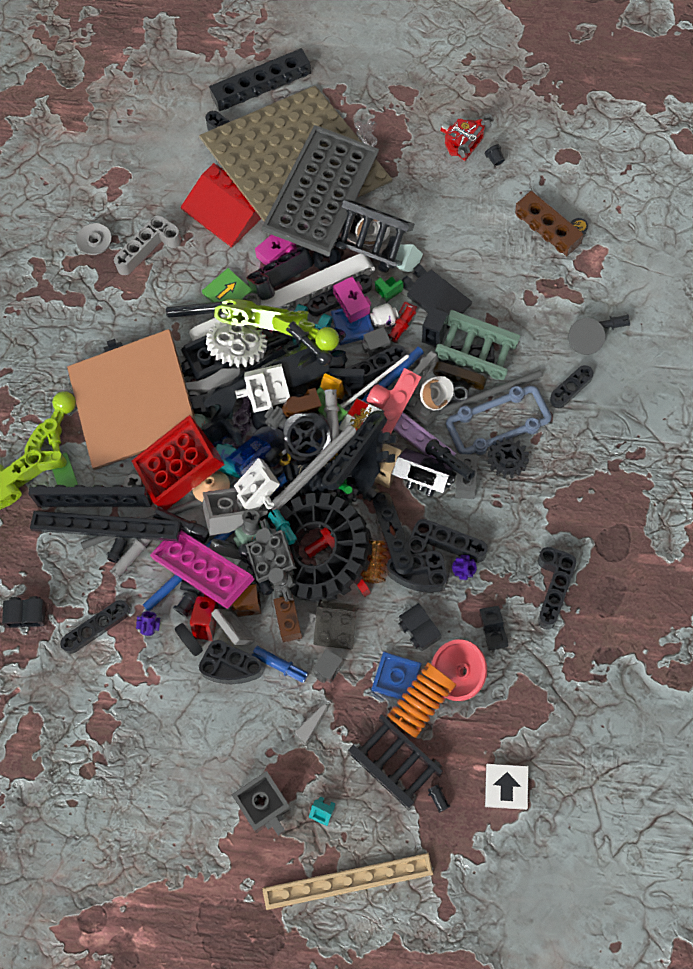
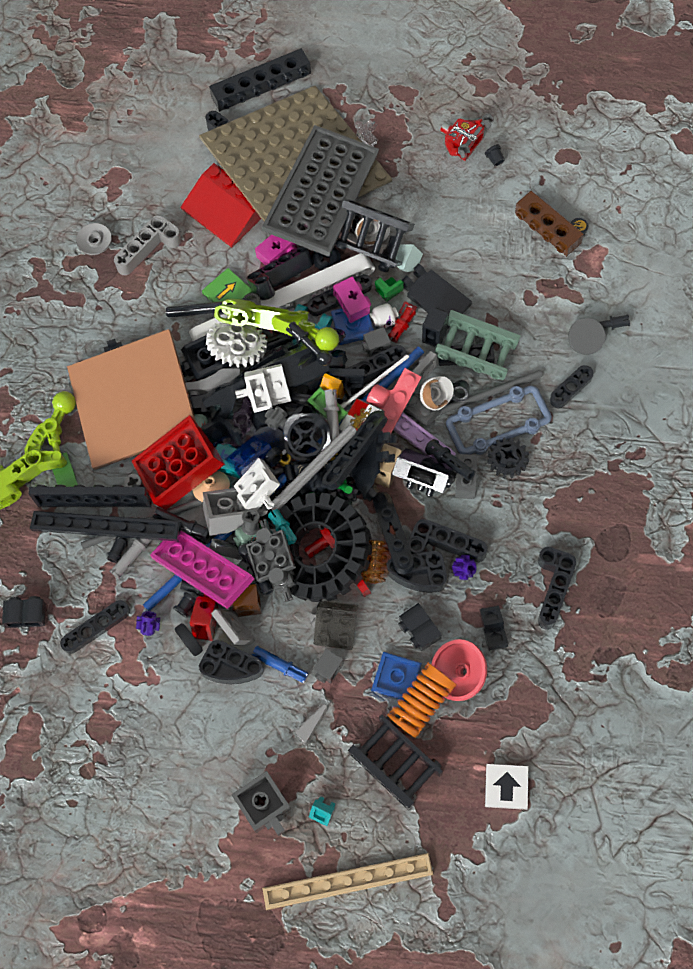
(287, 619): reddish brown brick -> none
(303, 405): reddish brown leg -> none
(438, 798): black pin -> none
(455, 373): dark brown beam -> none

